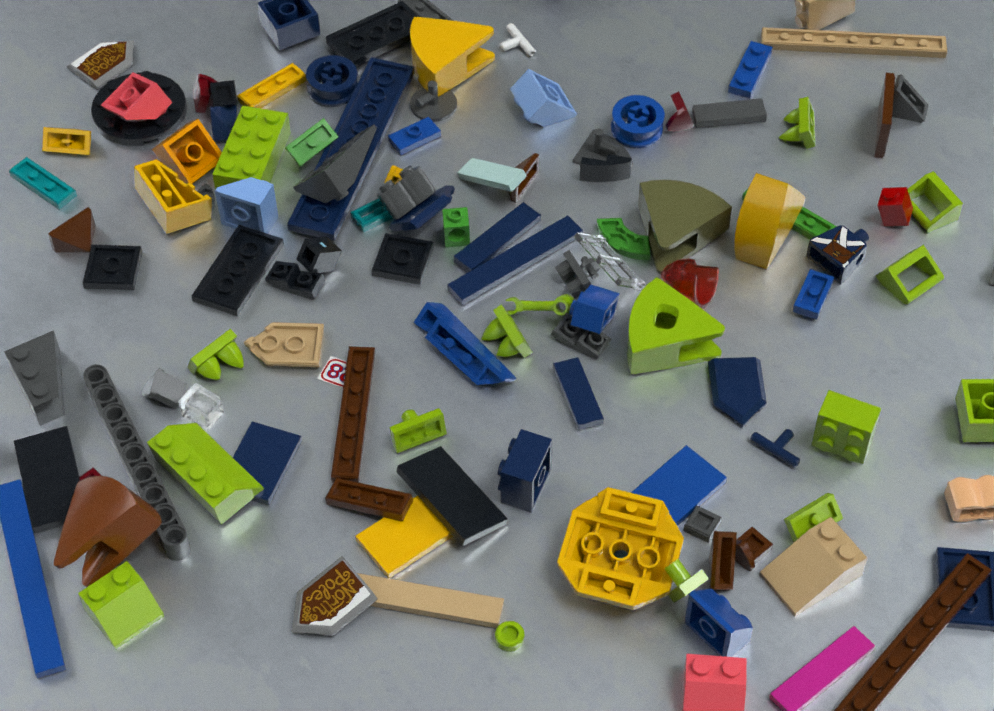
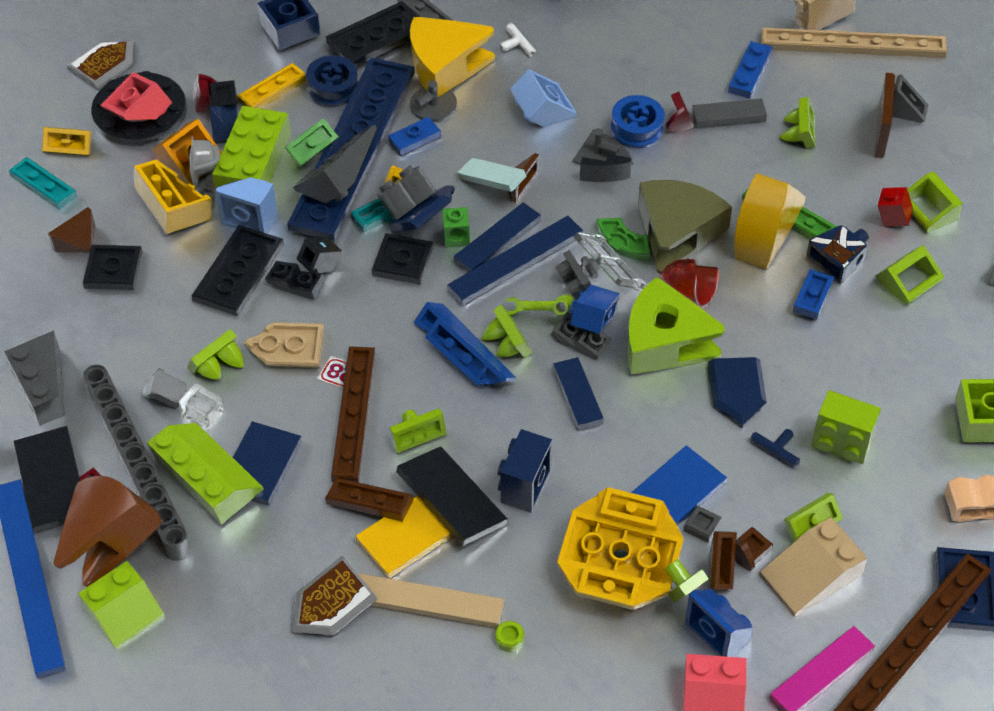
(202, 158): none -> light grey piece

